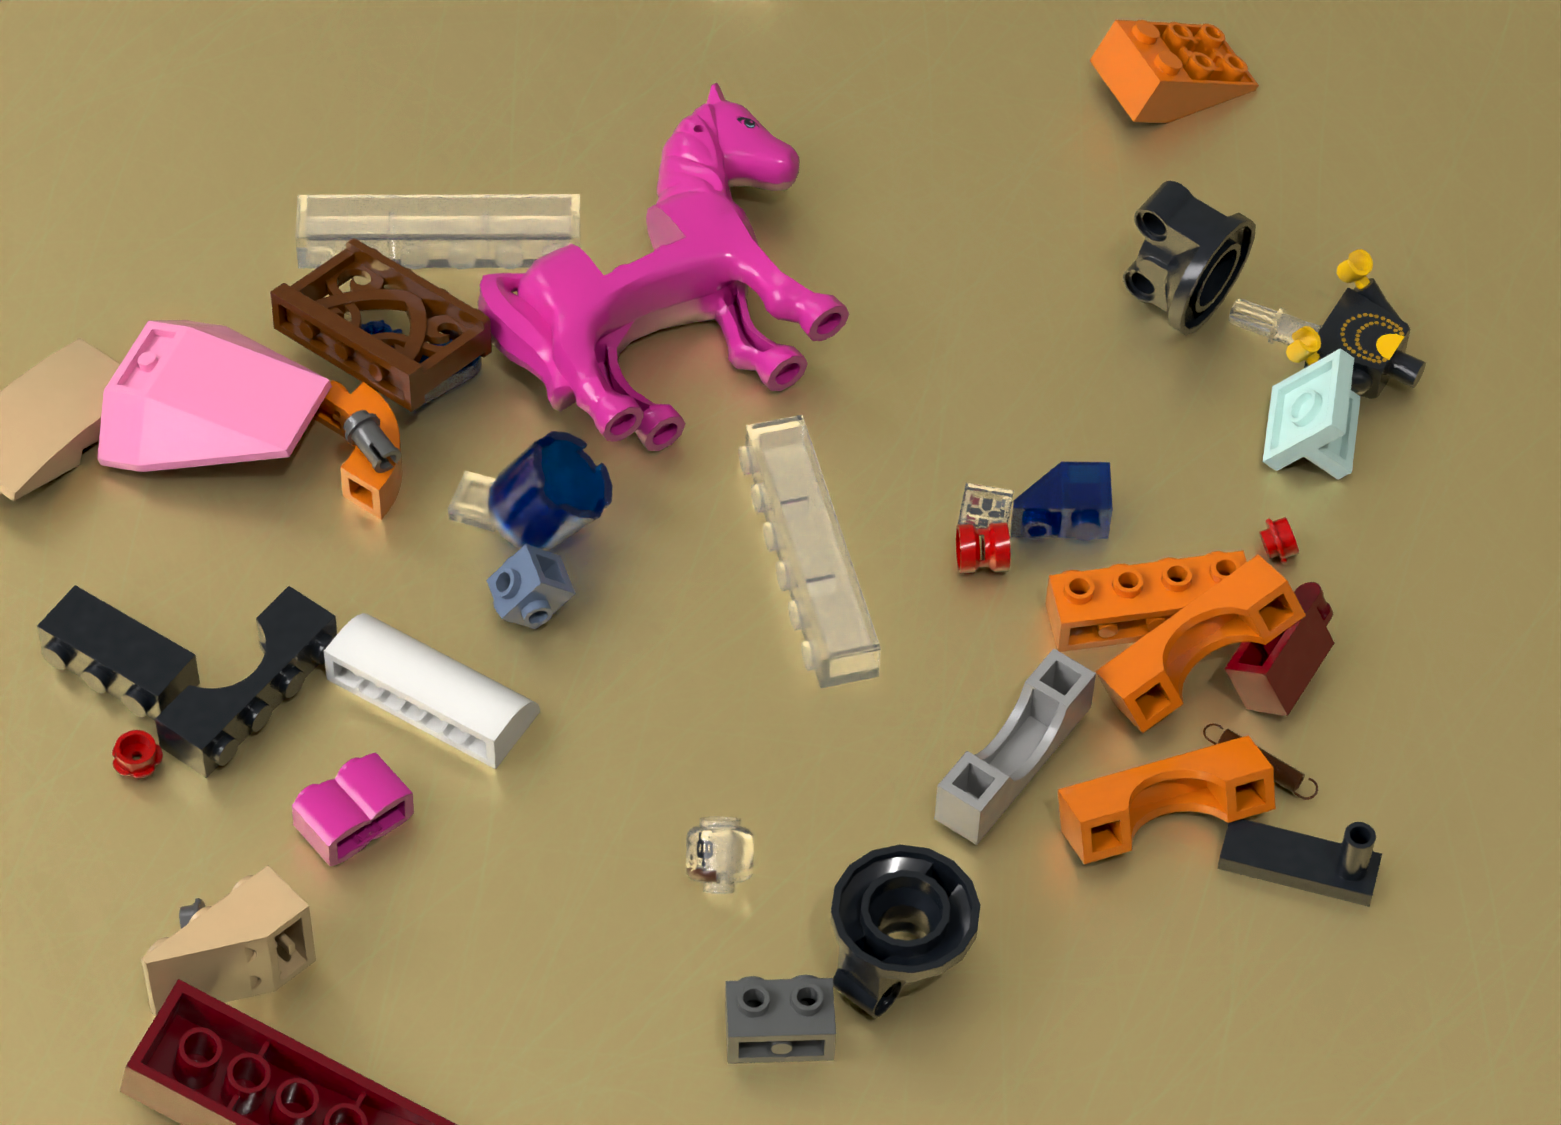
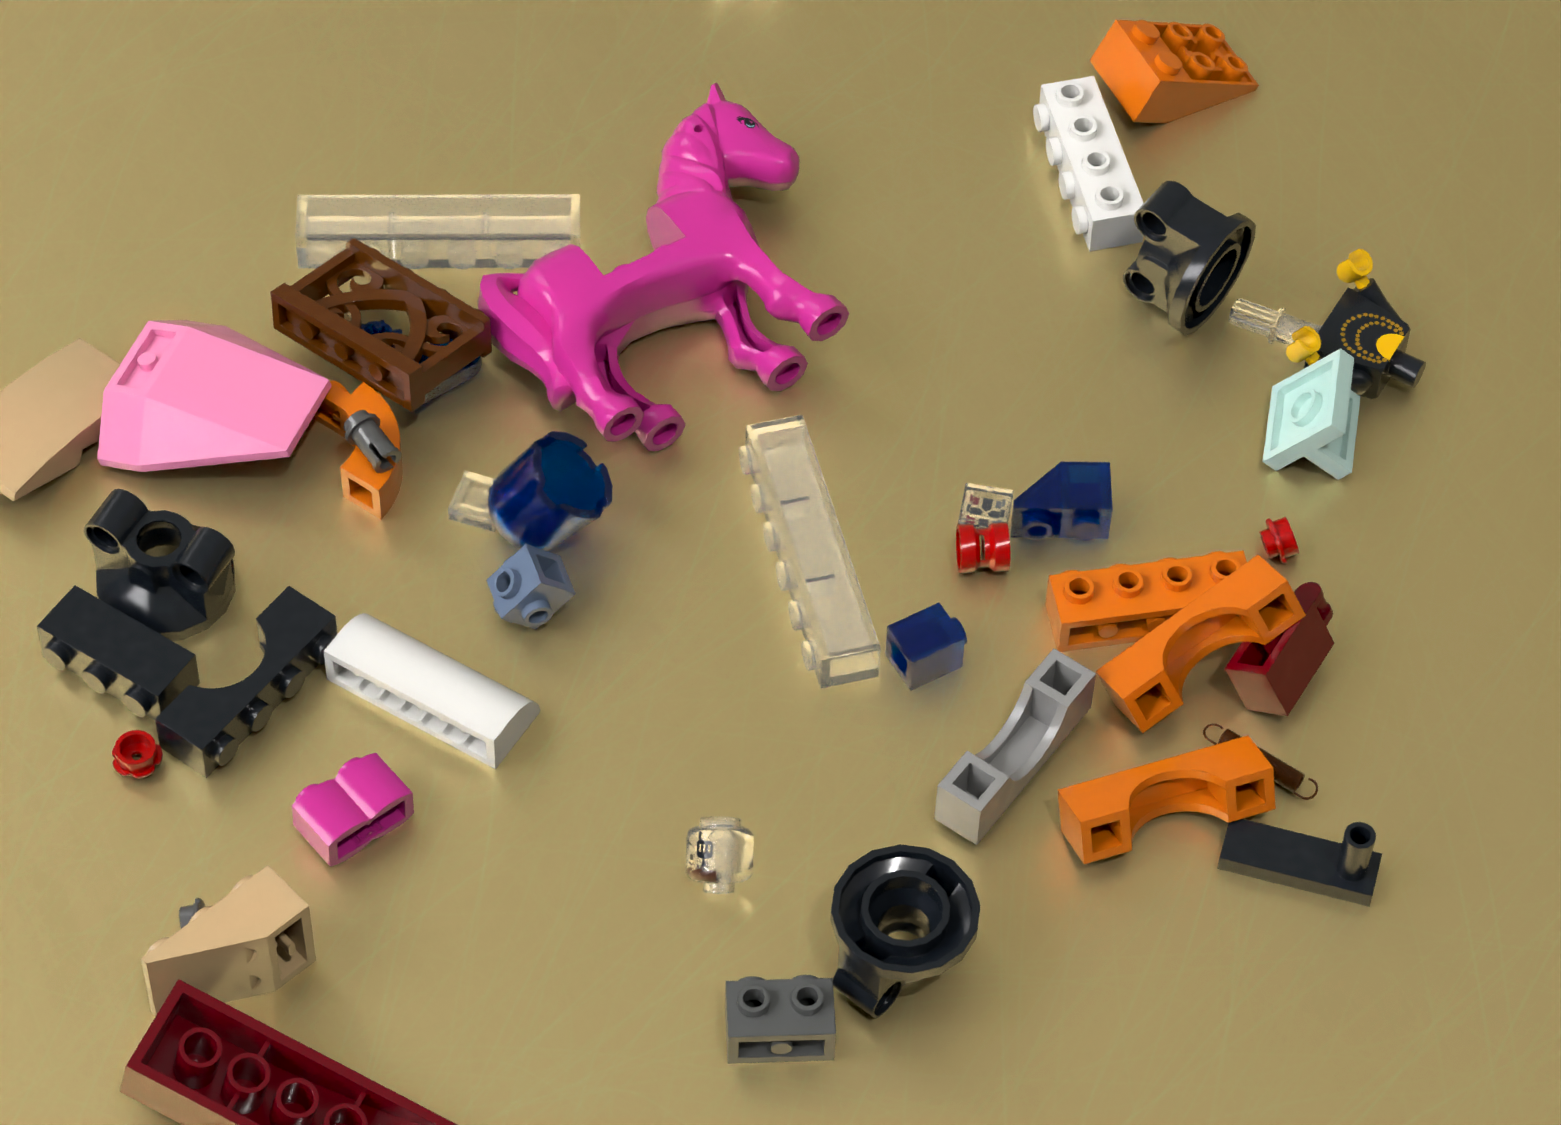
(160, 566): none -> black piece
(925, 646): none -> clear blue brick
(1089, 162): none -> white brick

